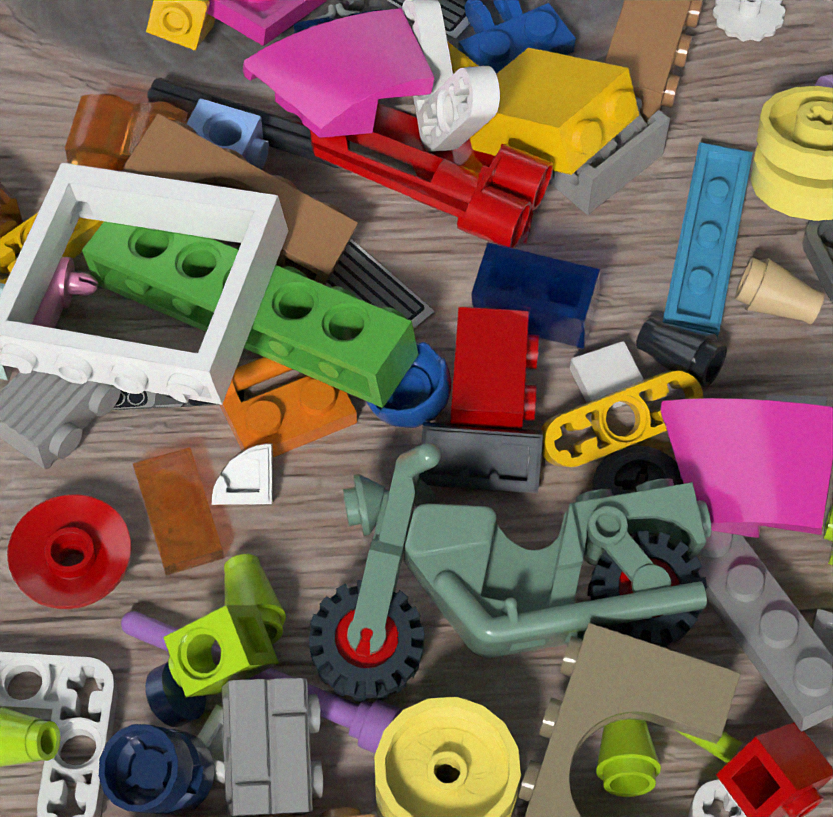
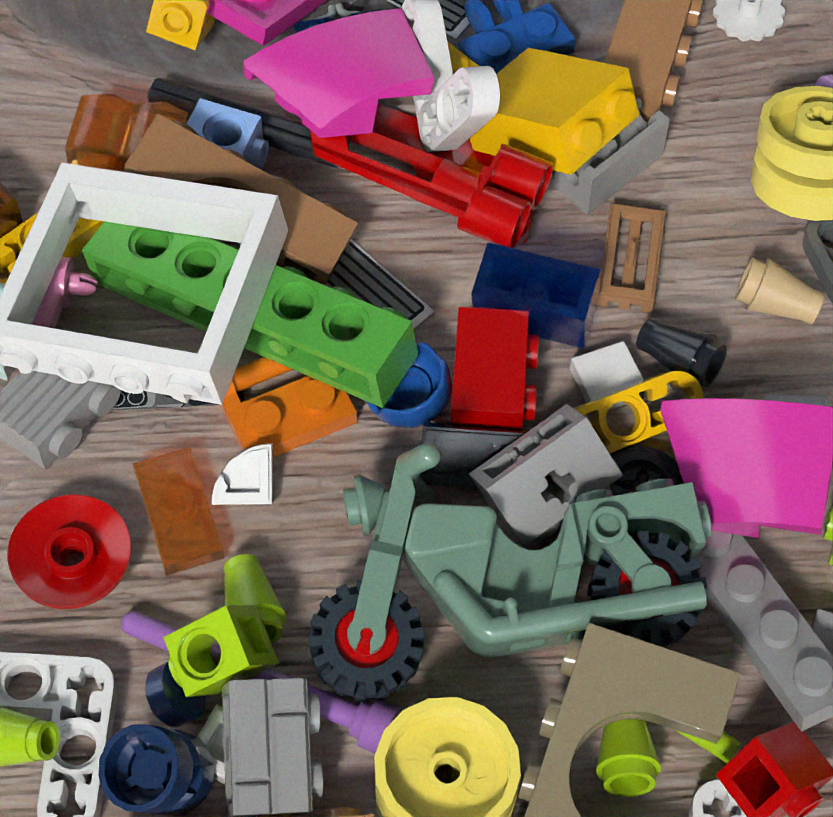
(516, 480): none -> light grey brick
(626, 294): none -> medium nougat tile
(708, 238): dark azure tile -> none

